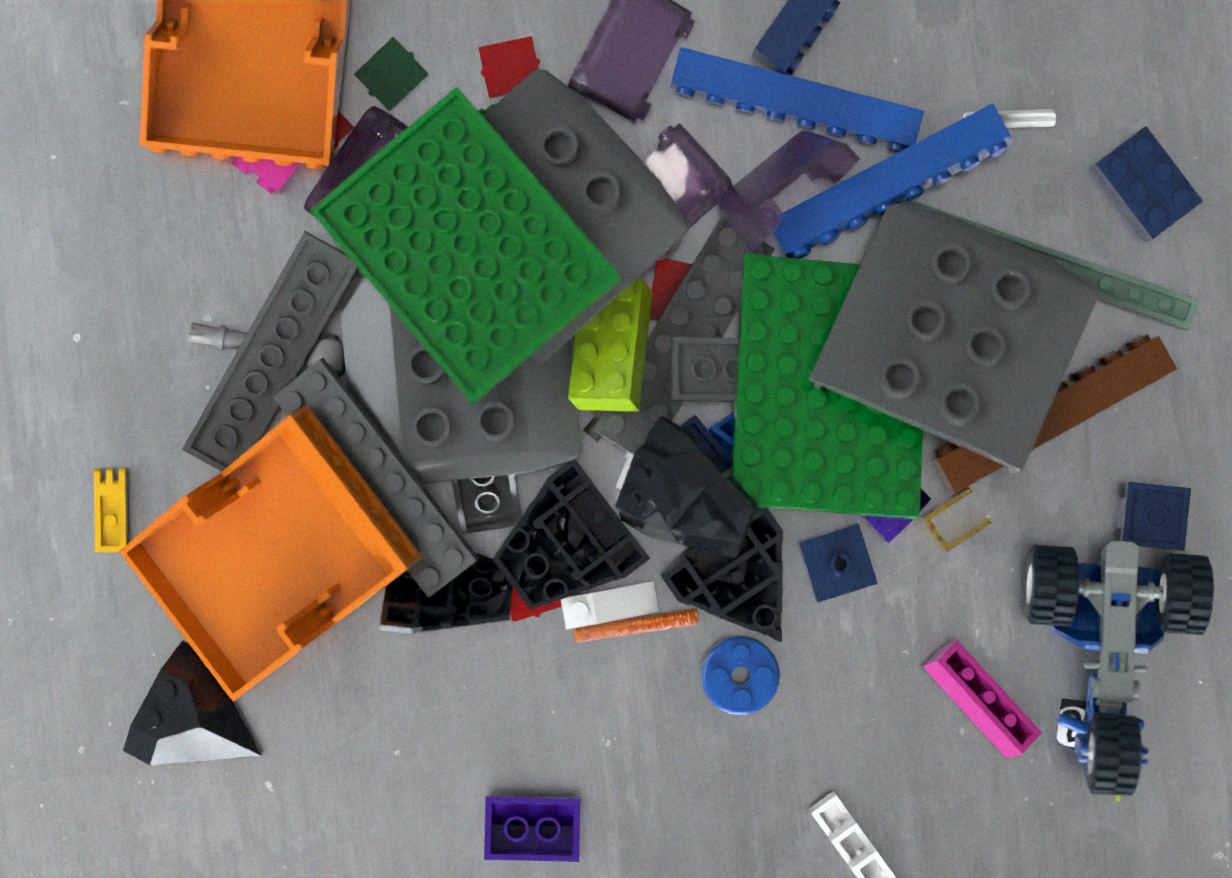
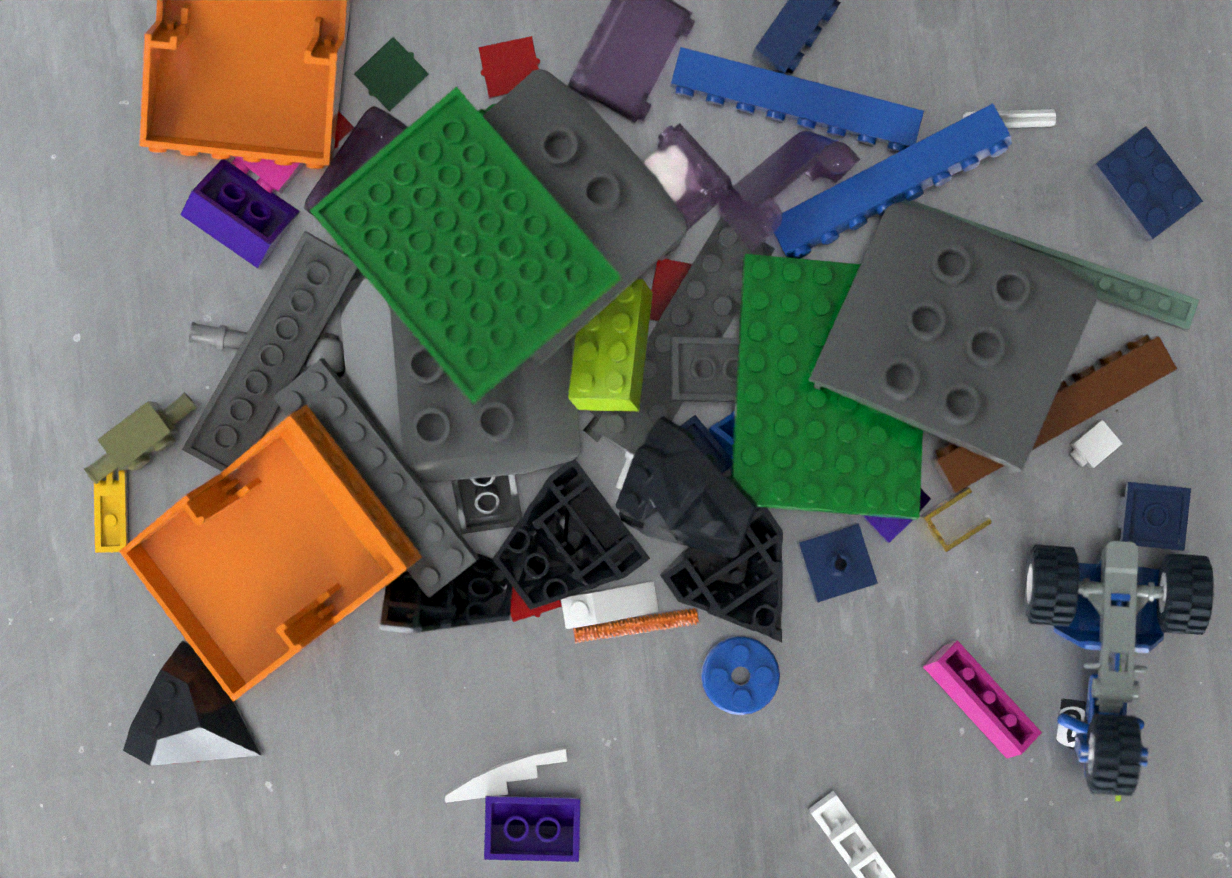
(138, 436): none -> olive brick
(239, 212): none -> dark purple slope
(495, 779): none -> white slope
(1094, 444): none -> white brick

